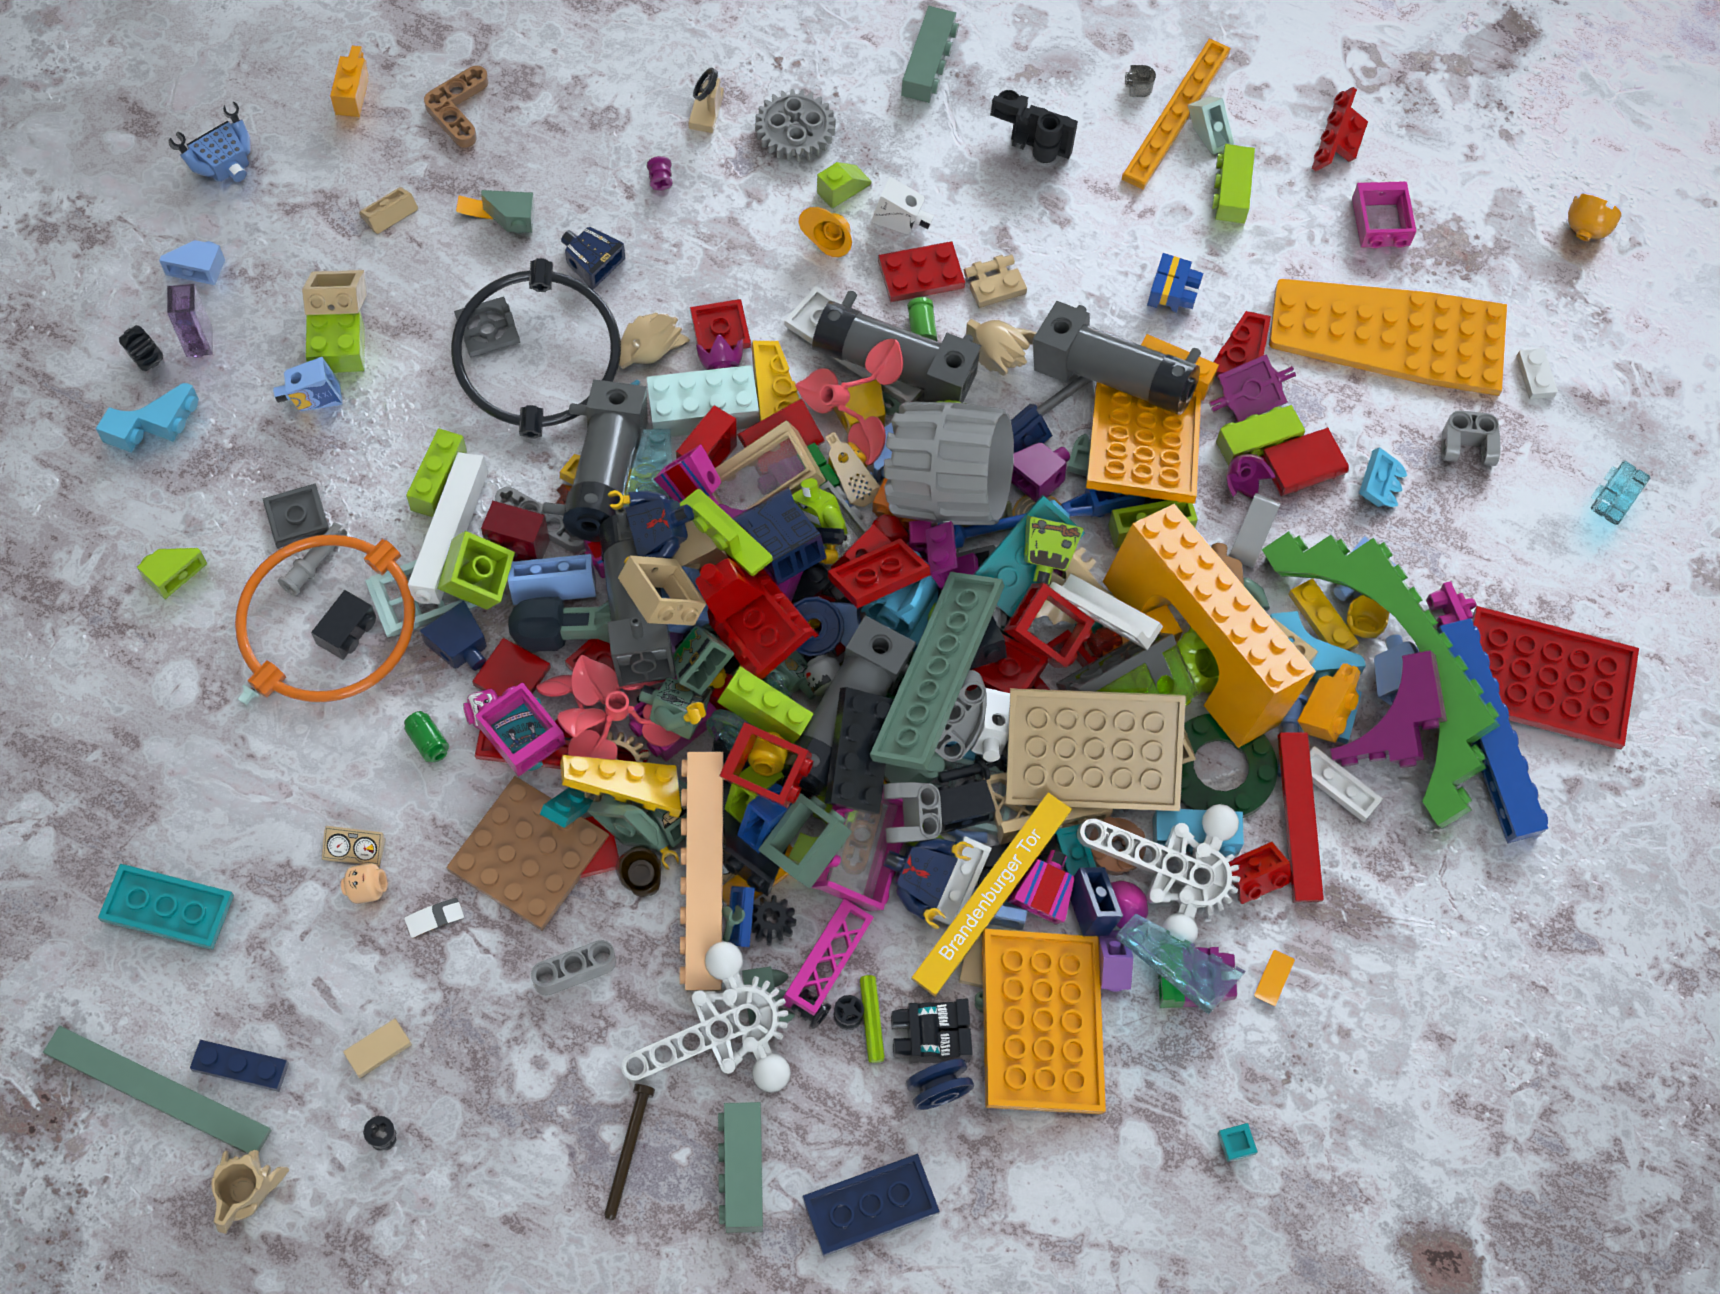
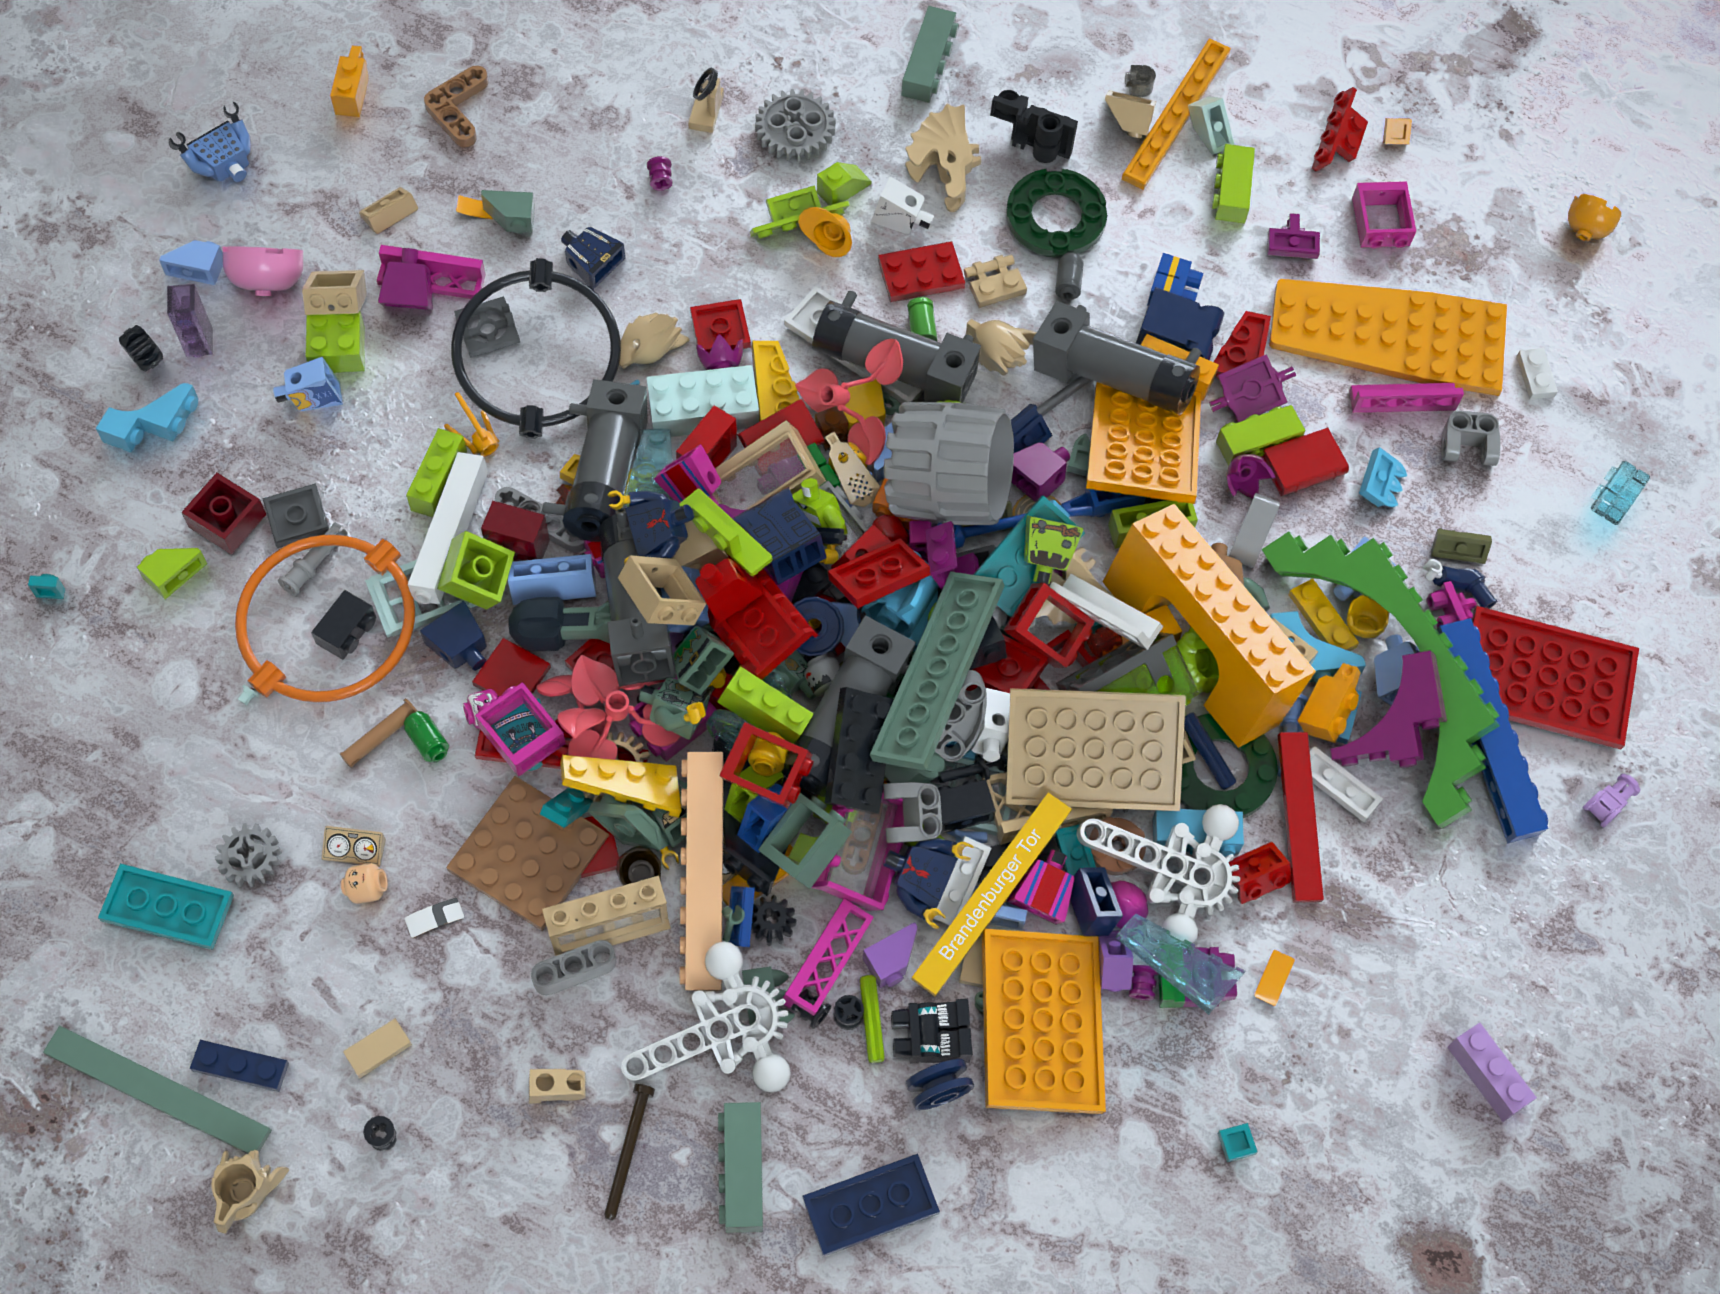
(46, 586): none -> teal plate
(224, 513): none -> dark red brick
(237, 849): none -> light grey gear
(262, 268): none -> bright pink cylinder
(378, 734): none -> medium nougat pin
(407, 283): none -> magenta torso
(455, 268): none -> dark pink fence
(483, 441): none -> light orange plant
(556, 1085): none -> tan leg
(608, 916): none -> tan window
(787, 208): none -> lime bracket
(832, 421): none -> reddish brown brick
(891, 956): none -> medium lavender slope
(944, 143): none -> tan animal
(1064, 183): none -> dark green plate
(1069, 276): none -> dark grey head
(1131, 112): none -> tan slope
(1143, 983): none -> magenta bush
(1181, 322): none -> dark blue piece
(1208, 751): none -> dark blue axle
(1293, 240): none -> magenta hinge
(1397, 131): none -> light orange plate
(1405, 397): none -> dark pink fence
(1461, 546): none -> olive hinge
(1463, 581): none -> dark blue arm
(1491, 1072): none -> lavender brick
(1609, 802): none -> lavender connector

